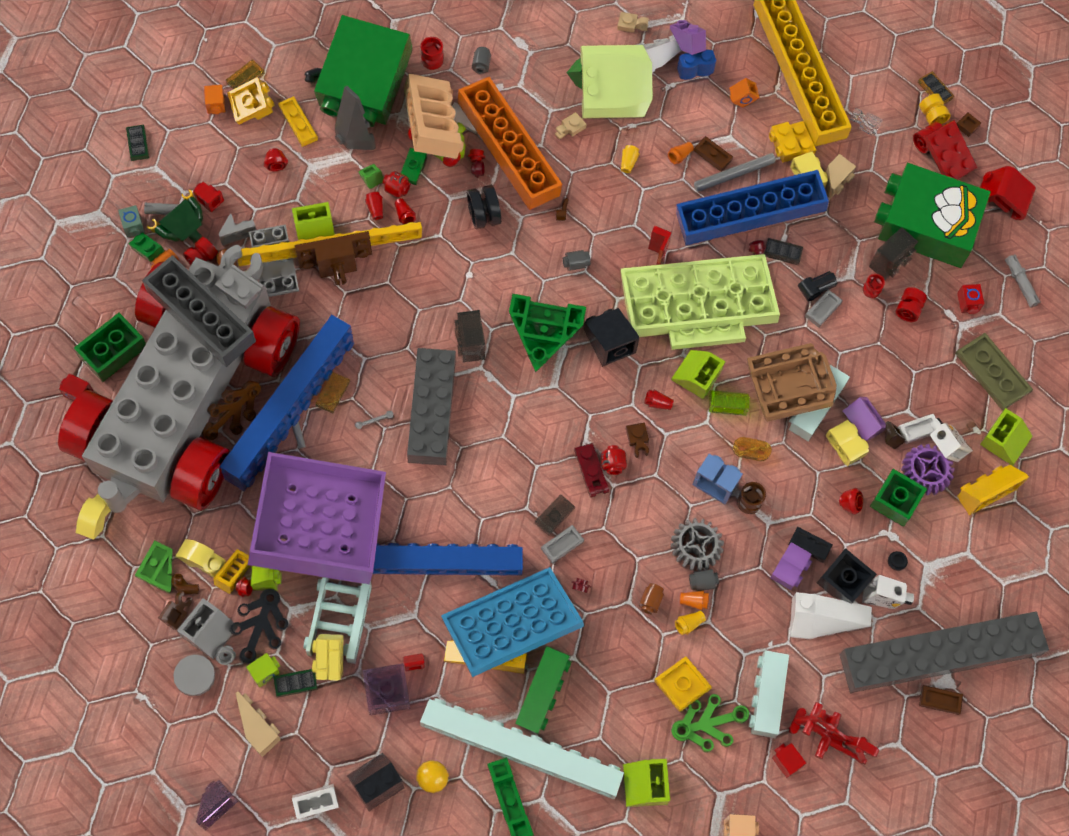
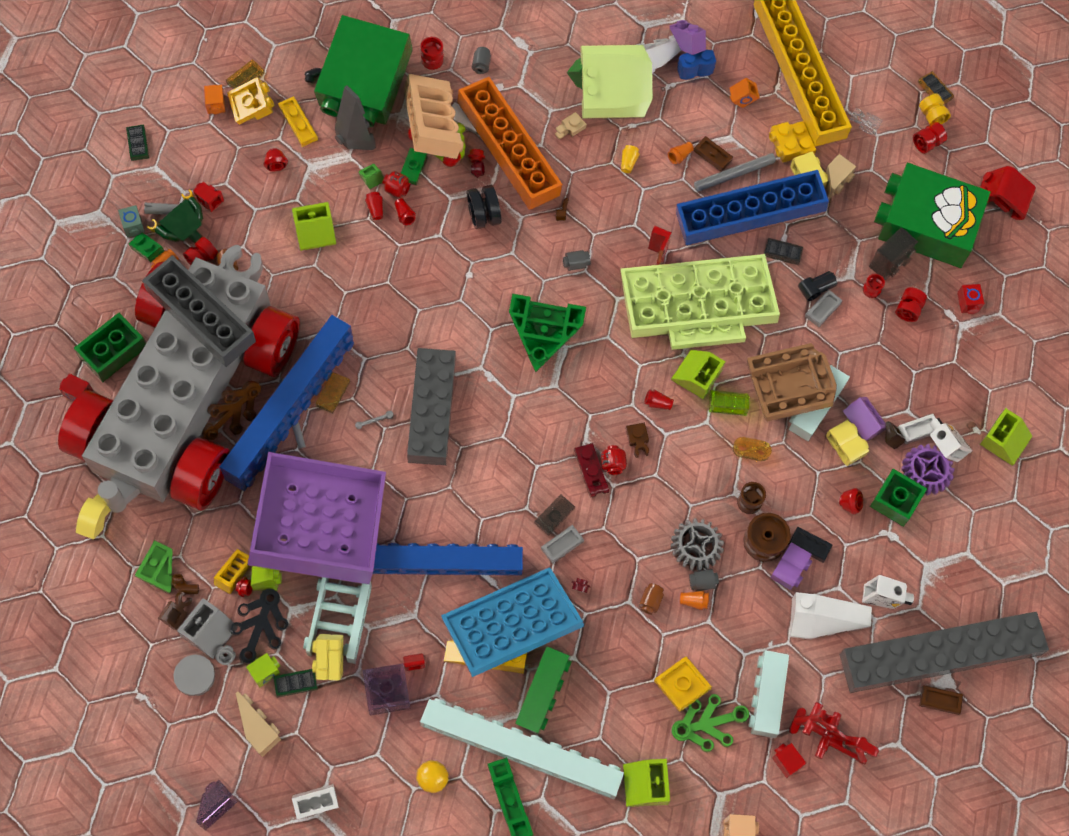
(200, 556): light yellow brick -> none
(232, 232): light grey slope -> none
(239, 286): light grey plate -> none
(276, 275): light grey slope -> none
(287, 250): yellow plate -> none
(334, 255): reddish brown brick -> none
(376, 781): black slope -> none
(469, 336): clear smoke brick -> none
(611, 336): black slope -> none
(629, 22): tan plate -> none
(687, 623): yellow cone -> none
(717, 478): medium blue piece -> none
(757, 247): dark red plate -> none
(766, 537): none -> reddish brown wheel
(846, 577): black slope -> none
(897, 561): black plate -> none
(950, 151): red plate -> none
(968, 124): reddish brown plate -> none
(991, 488): yellow slope -> none
(994, 371): olive tile -> none
(1022, 280): light grey pin -> none

